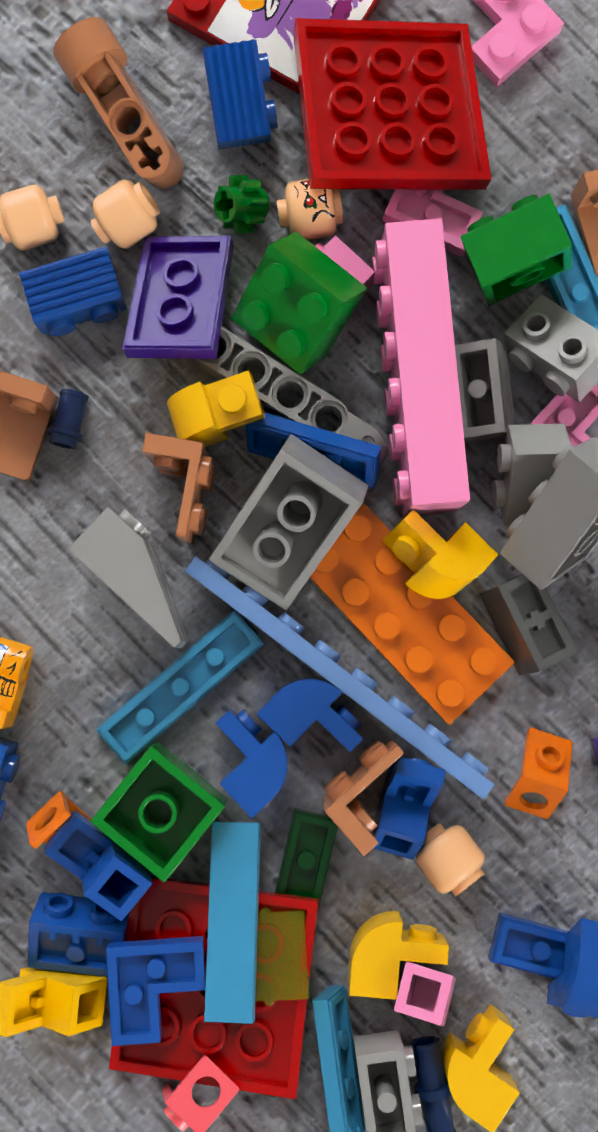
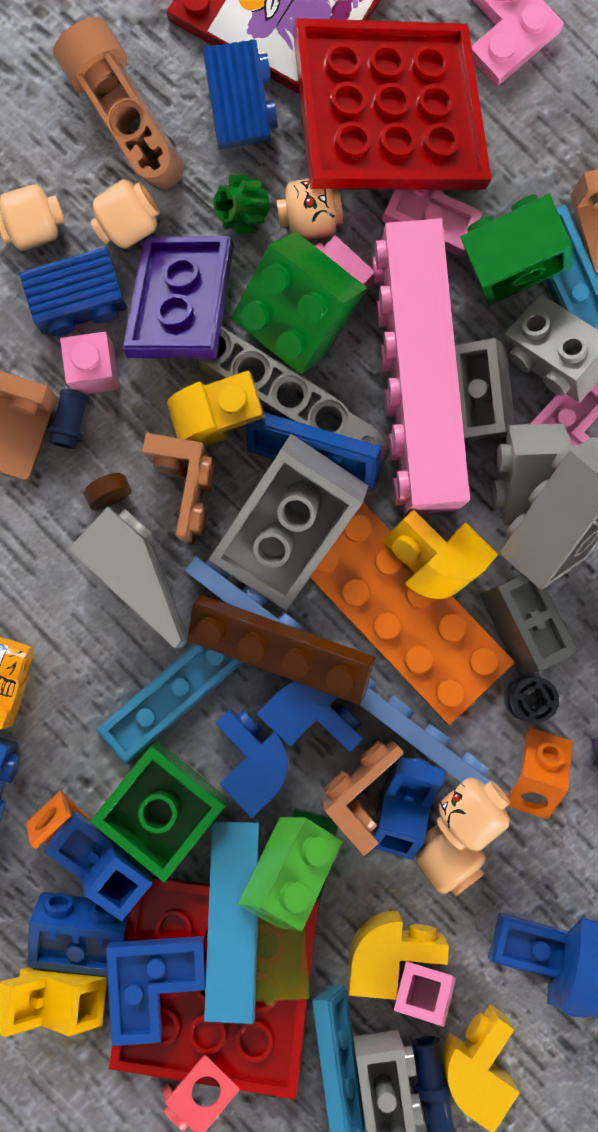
(90, 363): none -> bright pink brick
(107, 491): none -> reddish brown tile
(280, 649): none -> reddish brown plate
(290, 873): none -> bright green brick
(473, 814): none -> light nougat head
(521, 698): none -> black wheel

